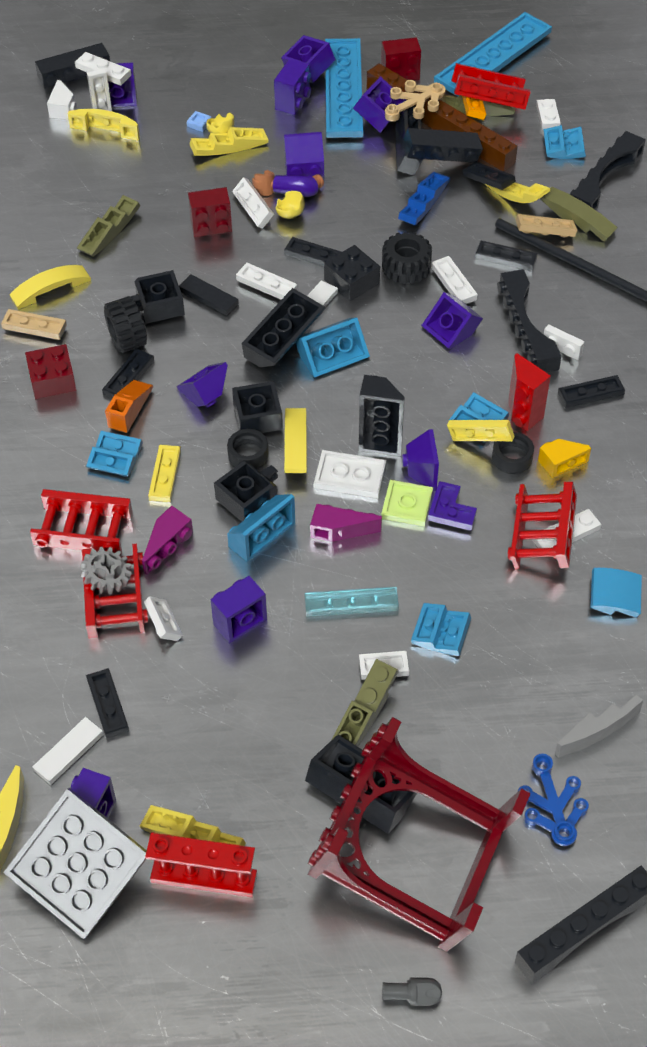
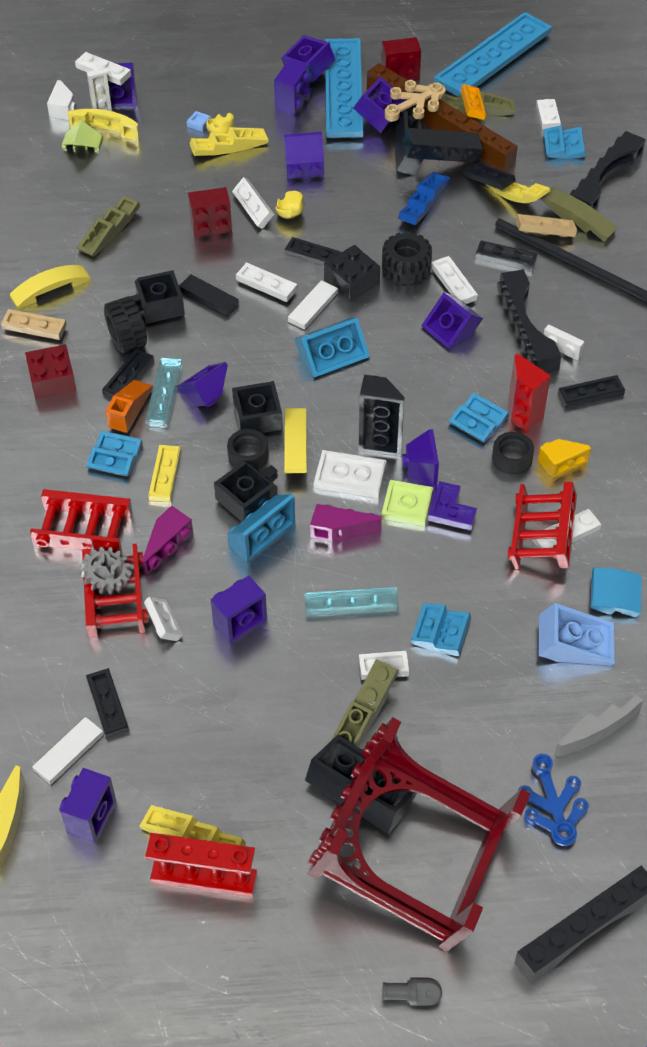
(63, 66): black brick -> none
(76, 863): plate -> none
(82, 135): none -> yellowish green slope
(163, 392): none -> clear light blue tile
(269, 183): piece -> none
(281, 328): black slope -> none
(480, 430): light yellow tile -> none
(490, 86): red fence -> none
(575, 637): none -> light blue slope

